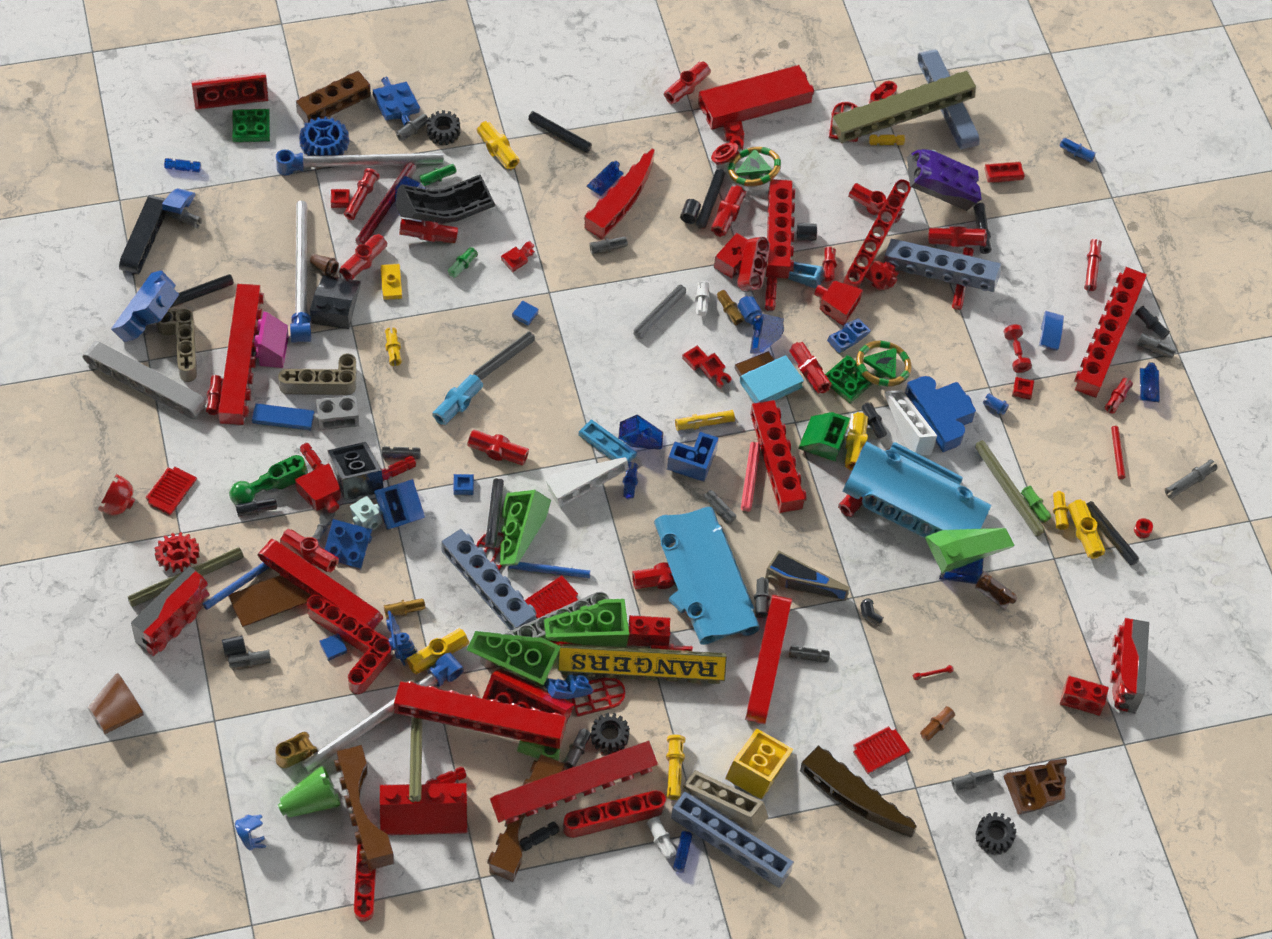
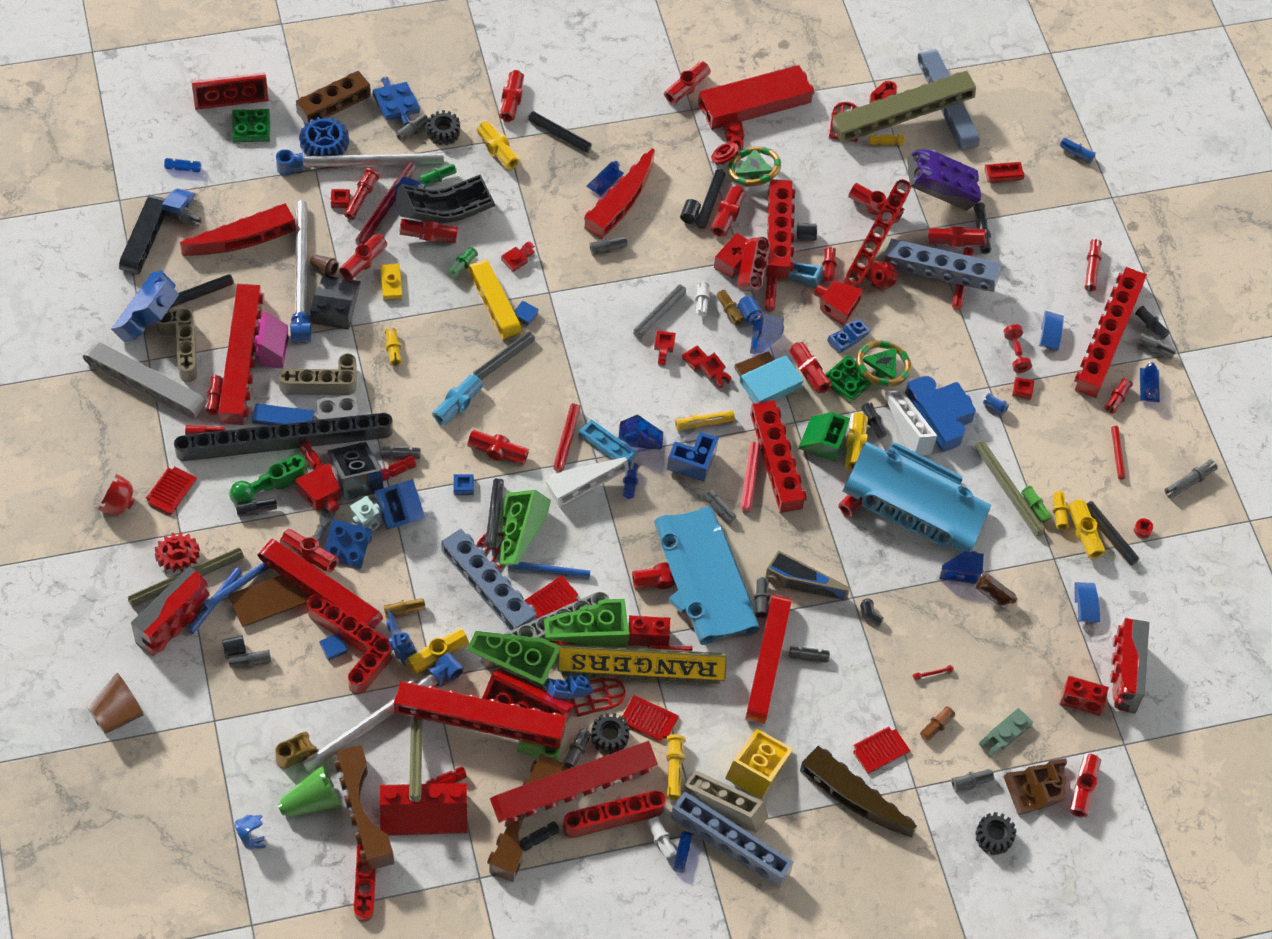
(190, 429): none -> red axle
(204, 613): none -> blue bar
(242, 233): none -> red slope
(274, 436): none -> black beam
(494, 299): none -> yellow beam
(511, 96): none -> red piece
(566, 437): none -> red axle
(649, 718): none -> red window
(664, 343): none -> red plate
(966, 546): bright green wedge -> none
(1007, 731): none -> sand green hinge
(1087, 775): none -> red piece
(1088, 602): none -> blue slope

